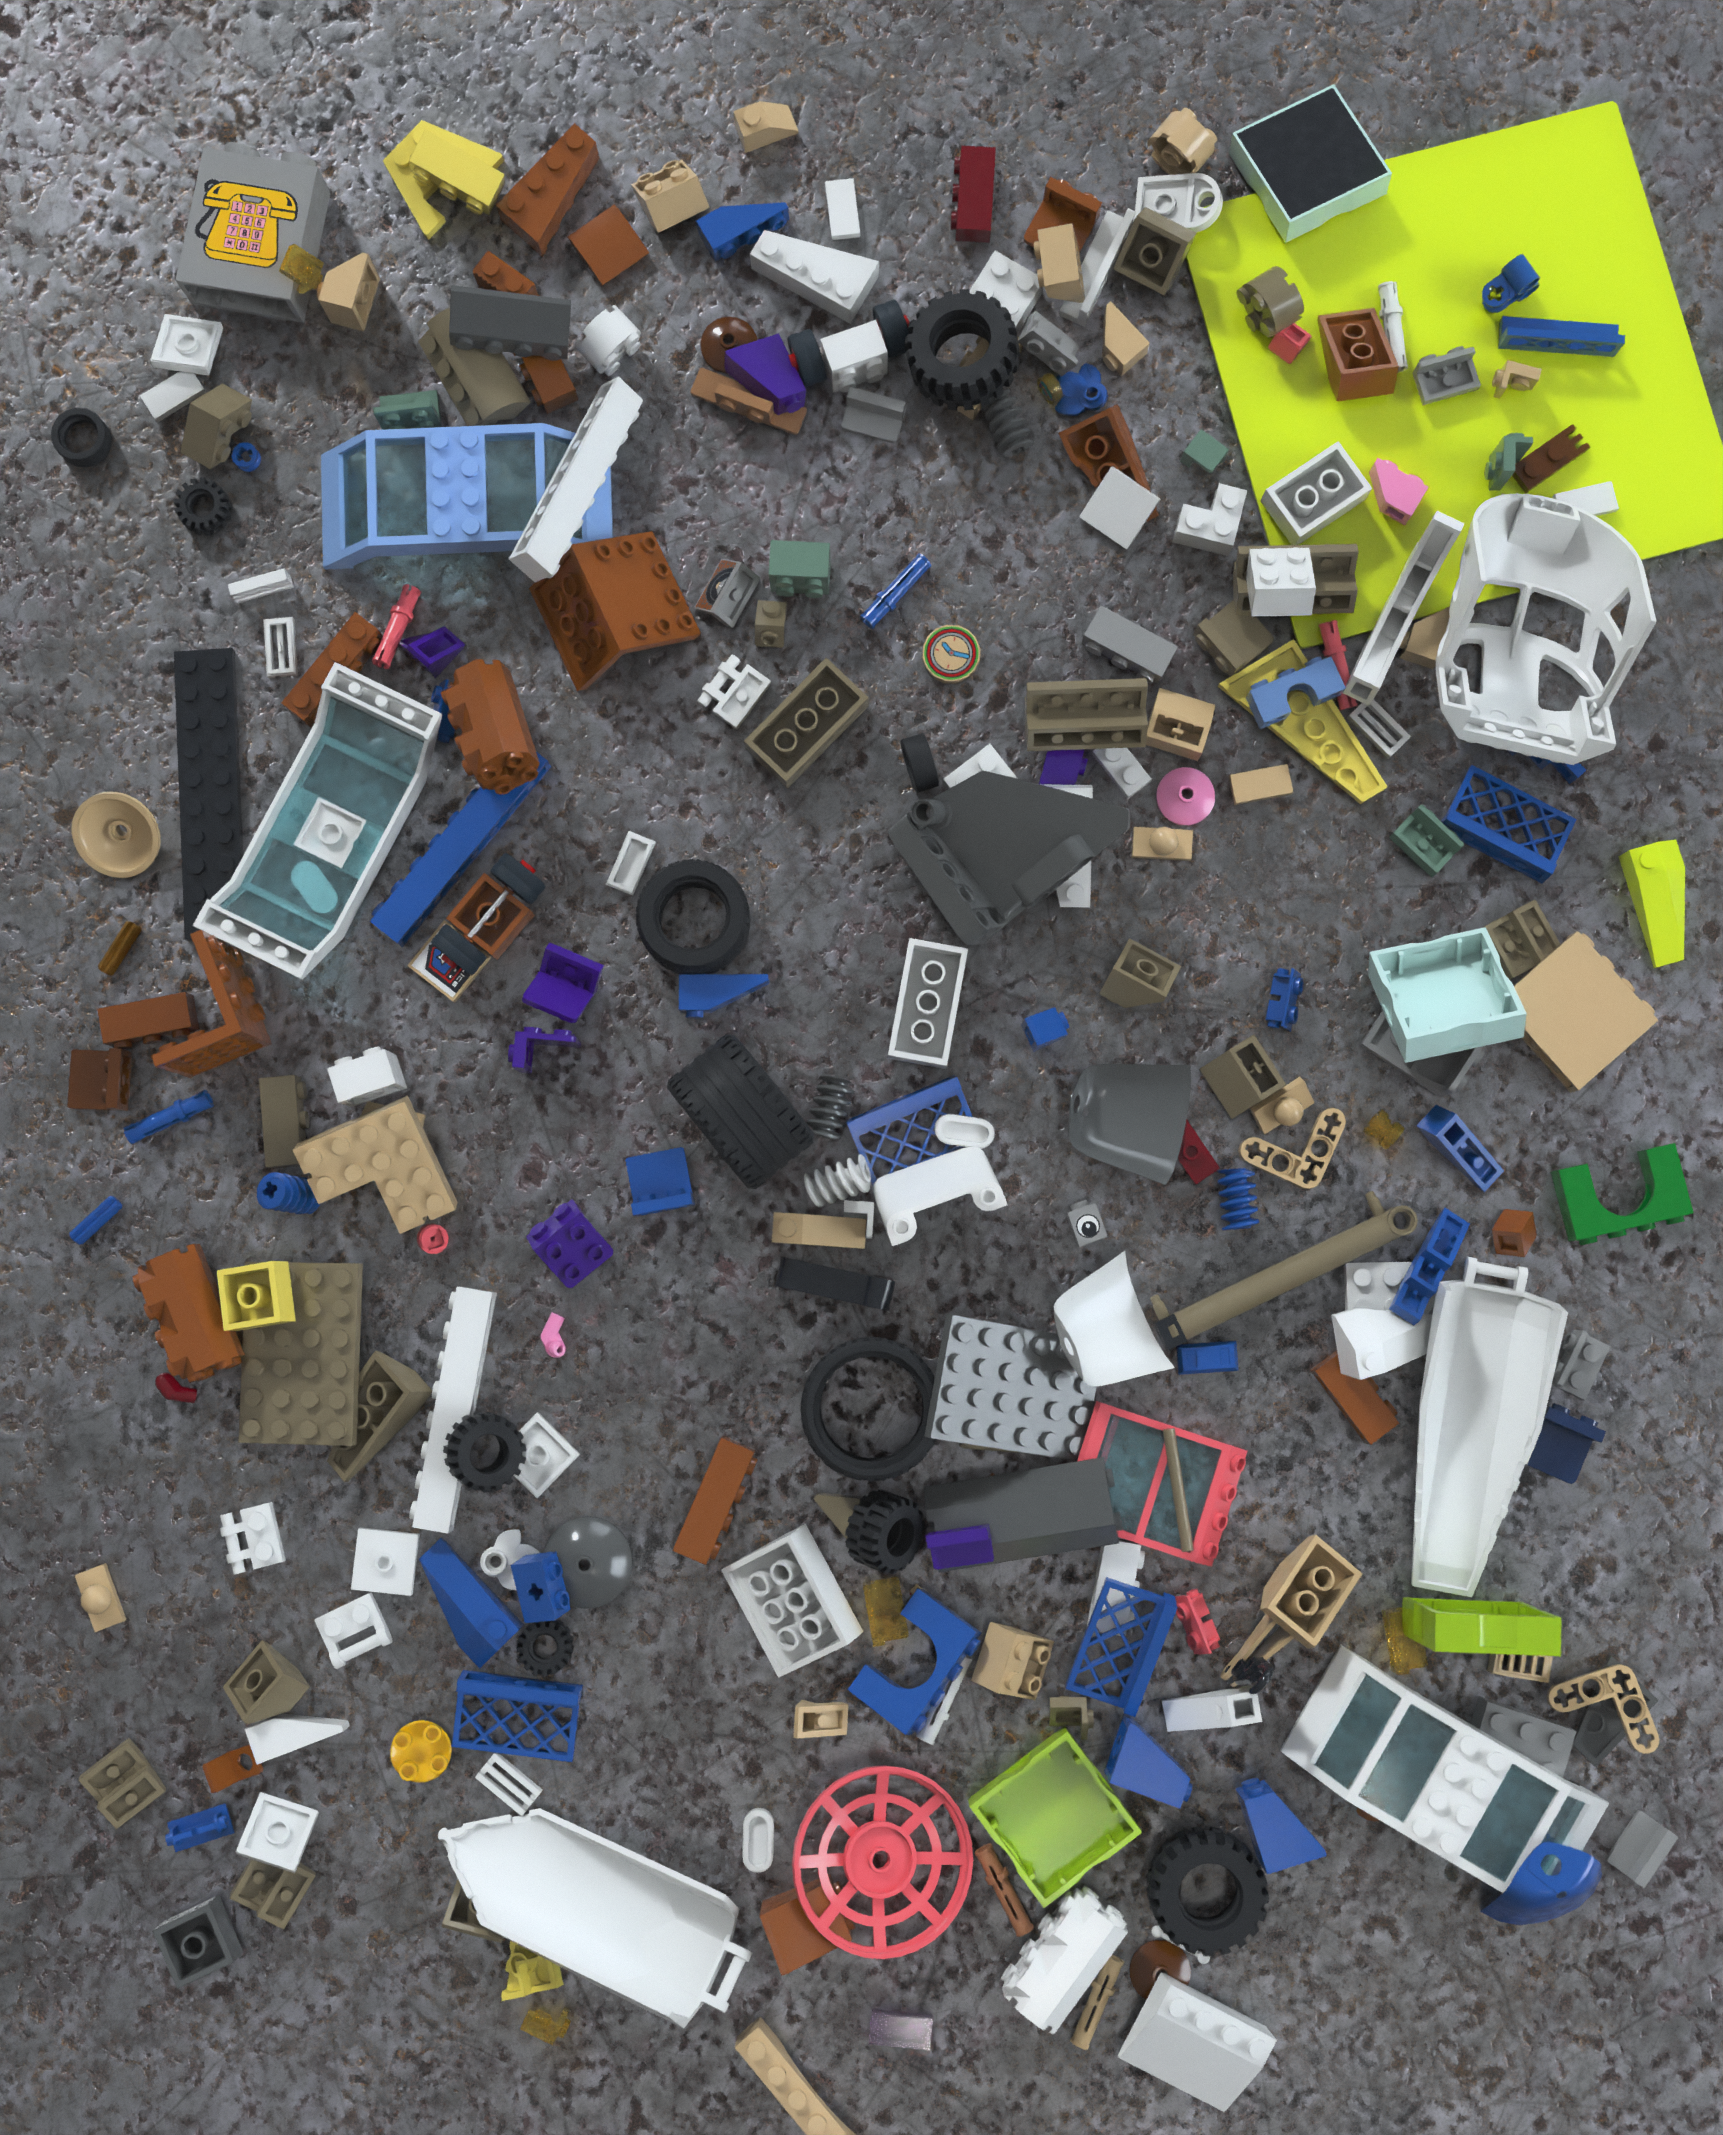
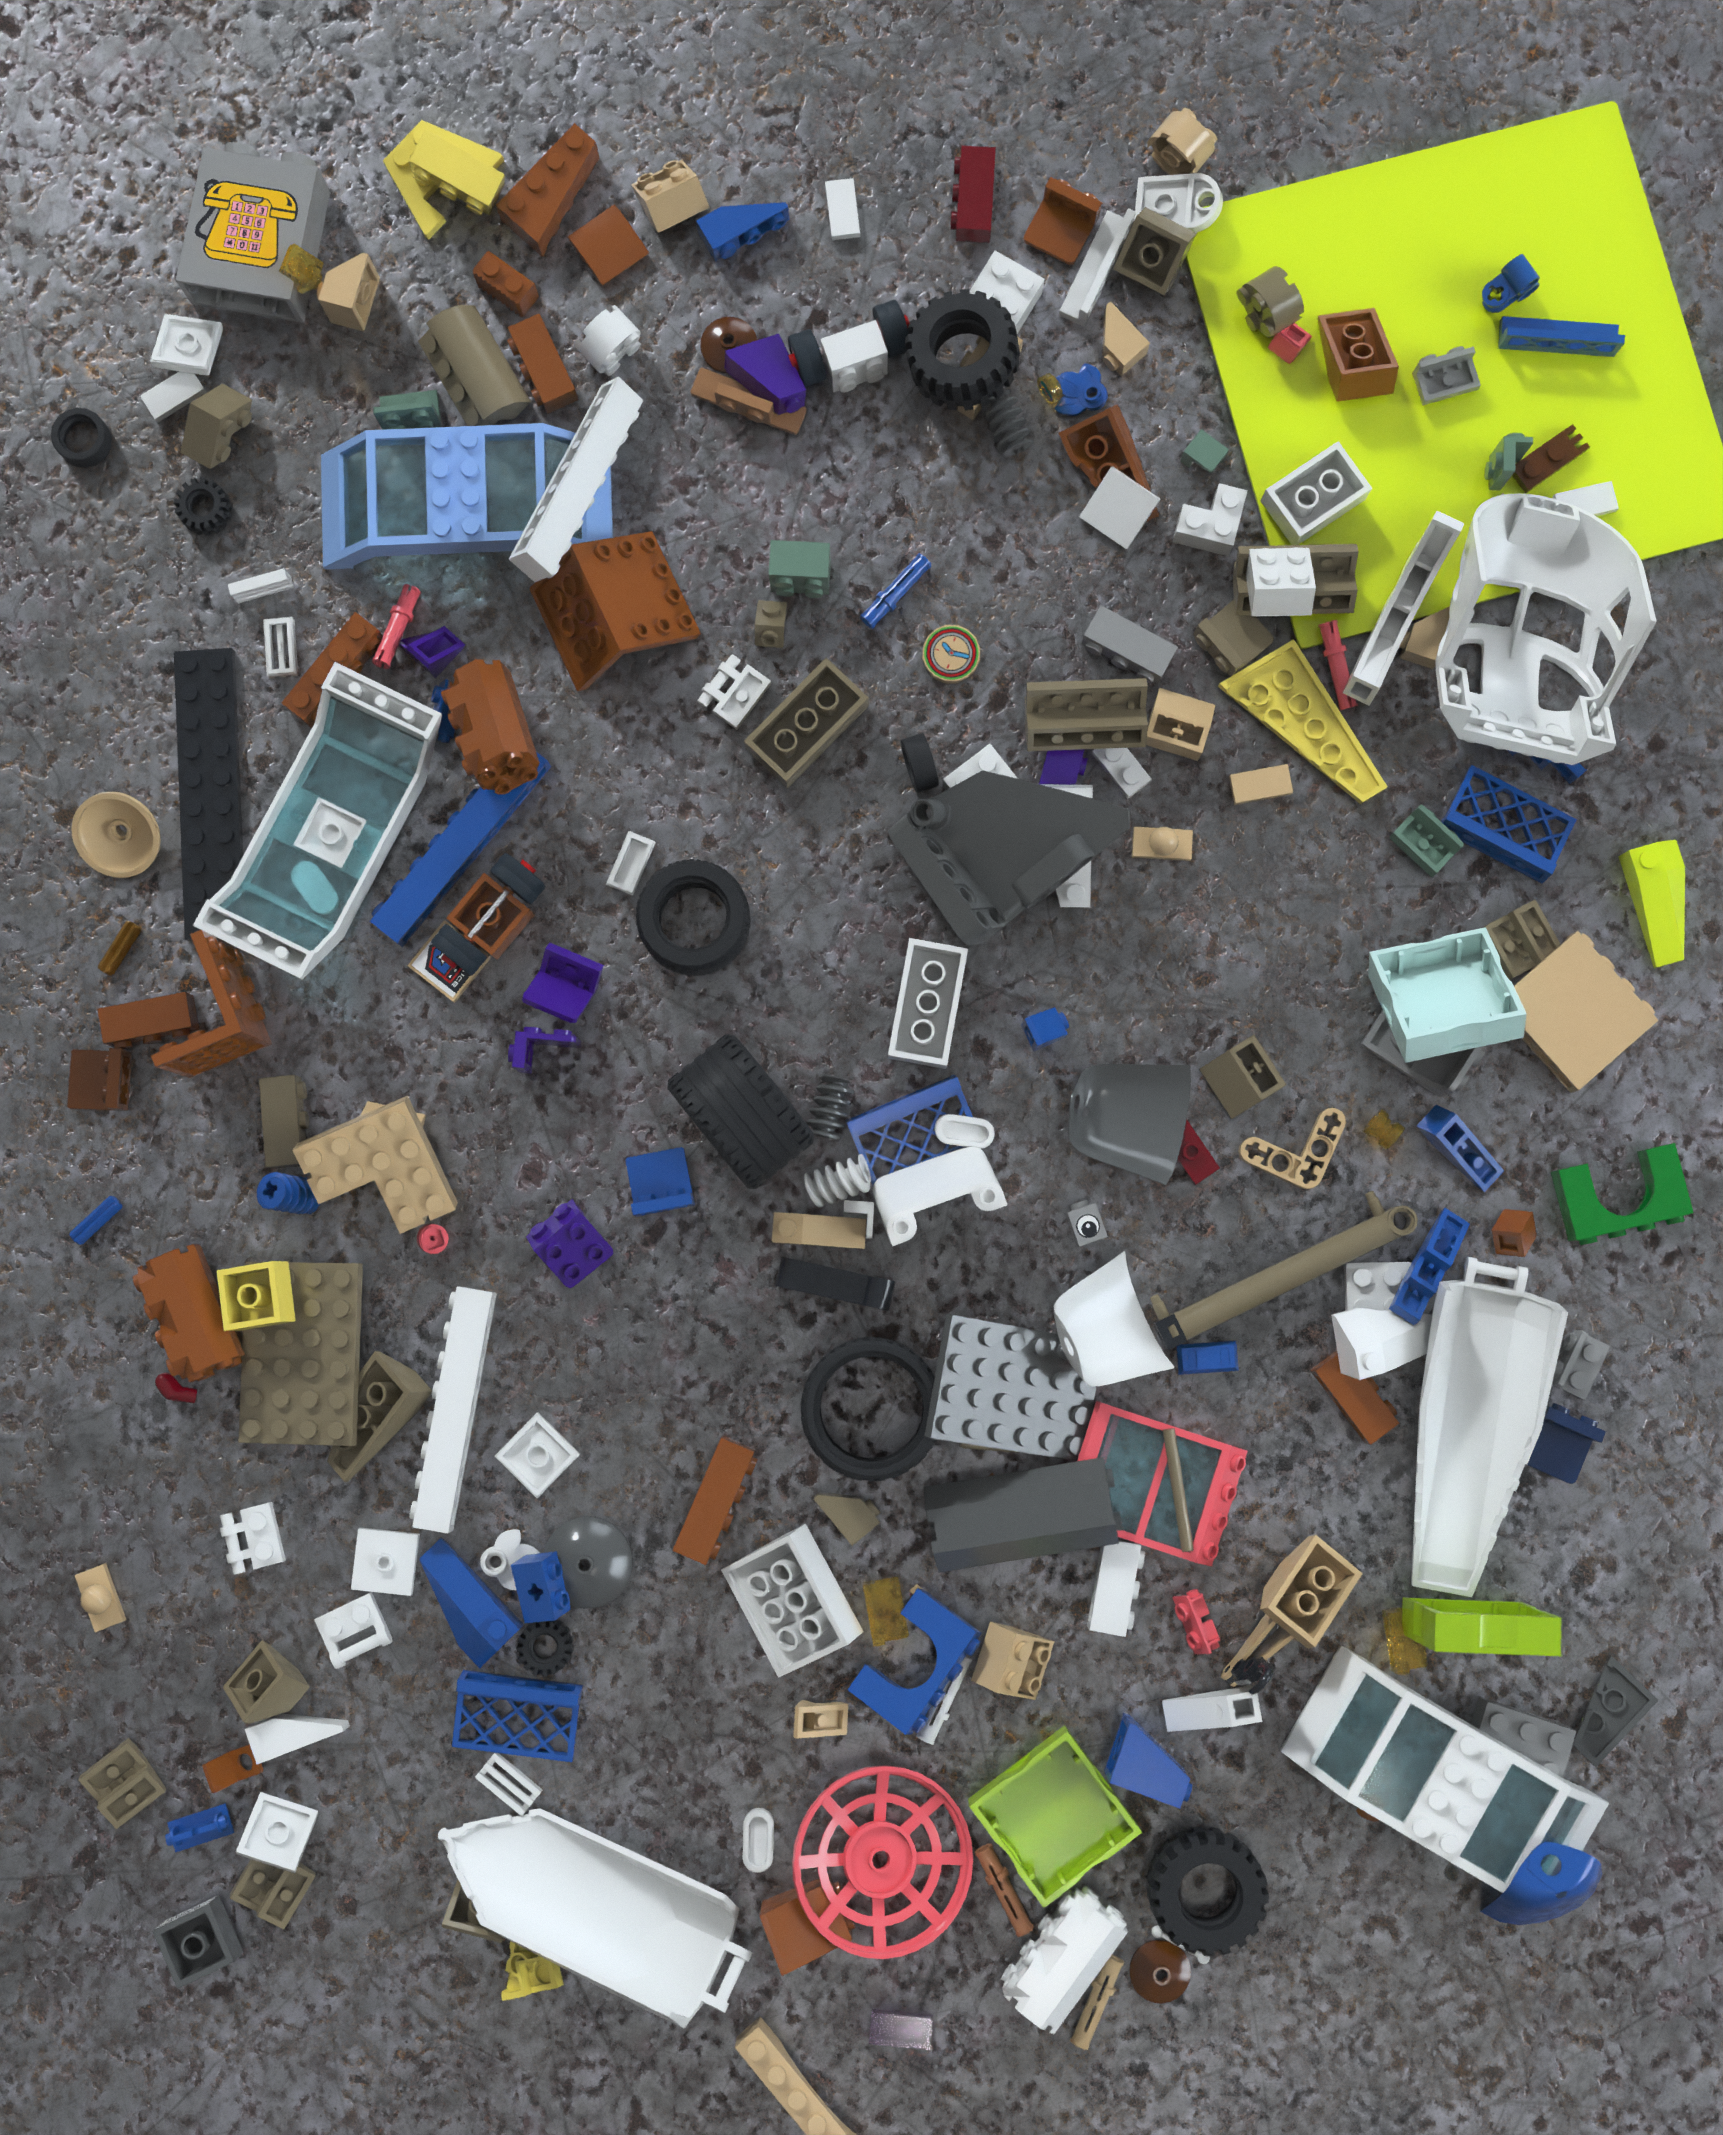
(180, 1111): blue pin -> none
(255, 460): blue bush -> none
(366, 1077): white brick -> none
(420, 1751): yellow dish -> none
(505, 1464): black tyre -> none
(509, 322): dark grey slope -> none
(542, 2027): clear yellow bracket -> none
(551, 1338): bright pink arm -> none
(713, 991): blue slope -> none
(728, 591): light grey panel -> none
(763, 124): tan slope -> none
(815, 272): white wedge -> none
(873, 415): light grey panel -> none
(884, 1531): black tyre -> none
(960, 1546): dark purple panel -> none
(1049, 343): light grey bracket -> none
(1060, 263): tan slope -> none
(1071, 1712): dark tan bracket -> none
(1139, 977): dark tan slope -> none
(1148, 1647): blue fence -> none
(1175, 806): bright pink dish -> none
(1196, 2043): white slope -> none
(1237, 1198): blue piece -> none
(1274, 1829): blue slope -> none
(1283, 1106): tan tile -> none
(1285, 1010): blue hinge -> none
(1310, 163): black tile -> none
(1318, 680): medium blue arch -> none
(1371, 736): white tile -> none
(1391, 316): white pin -> none
(1395, 490): bright pink slope -> none
(1496, 1661): tan slope -> none
(1517, 375): tan bracket -> none
(1609, 1690): tan beam -> none
(1641, 1848): light grey panel -> none

